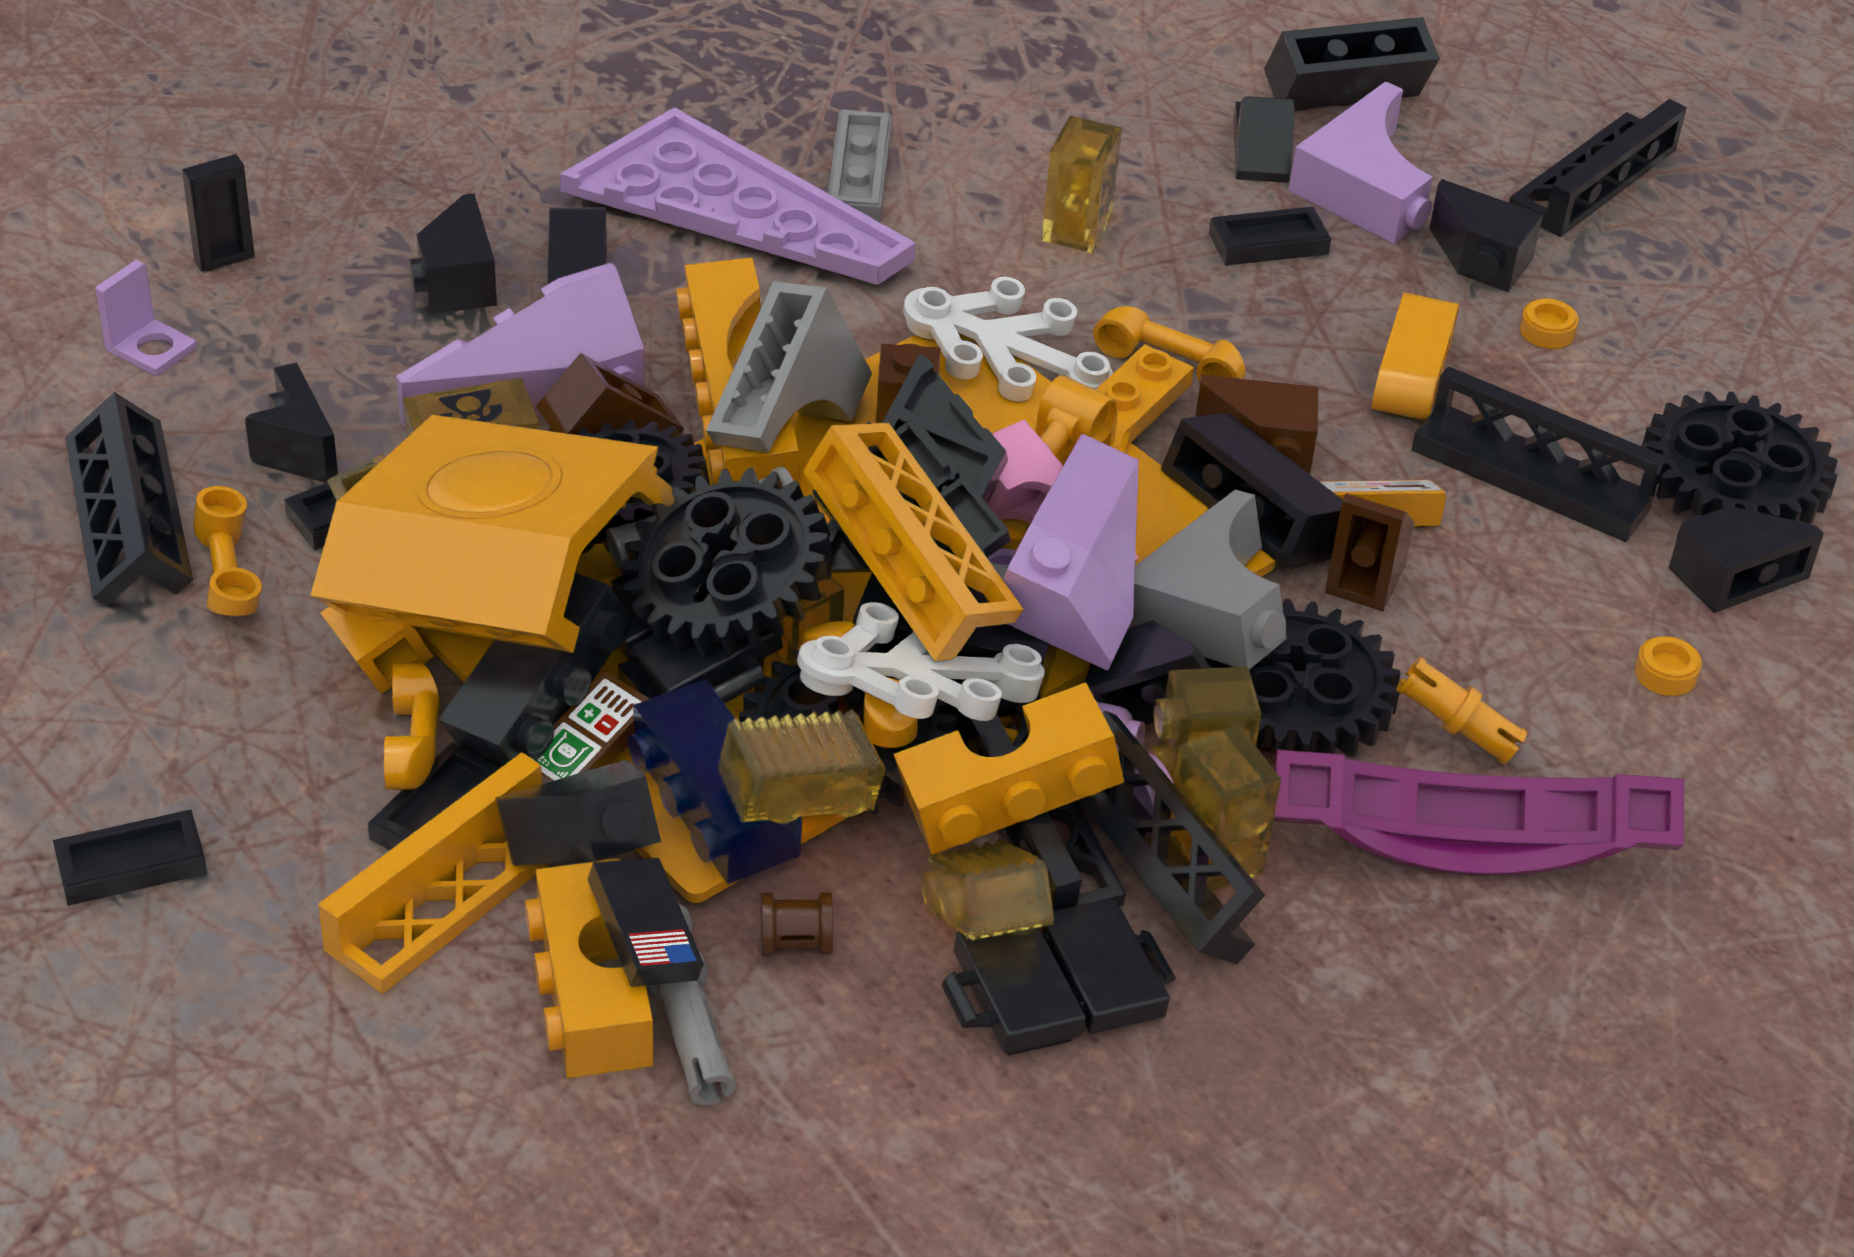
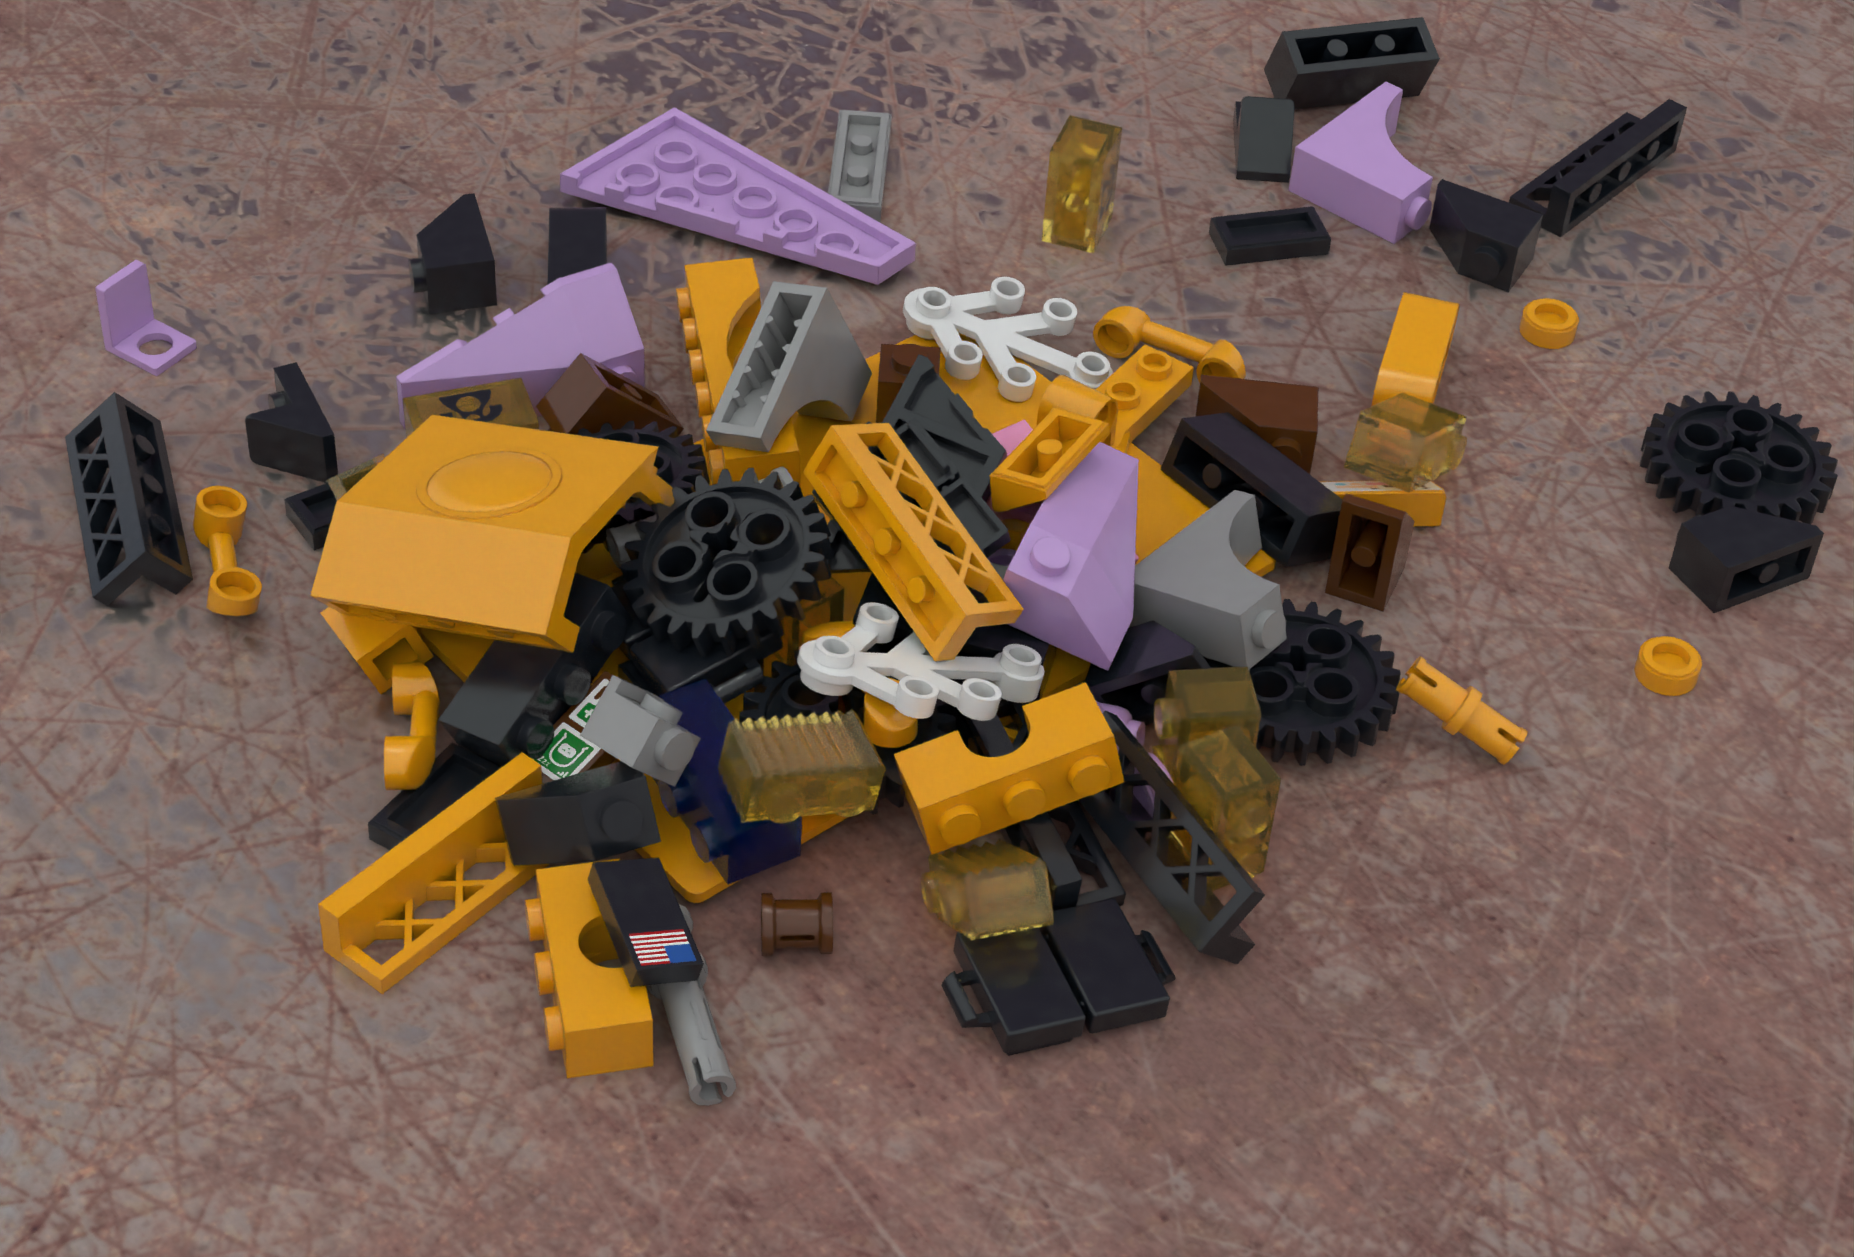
(129, 857): black tile -> none
(218, 212): black tile -> none
(641, 731): none -> light grey brick
(1044, 459): none -> light orange slope
(1406, 442): none -> clear yellow brick
(1478, 820): magenta piece -> none
(1537, 465): black fence -> none

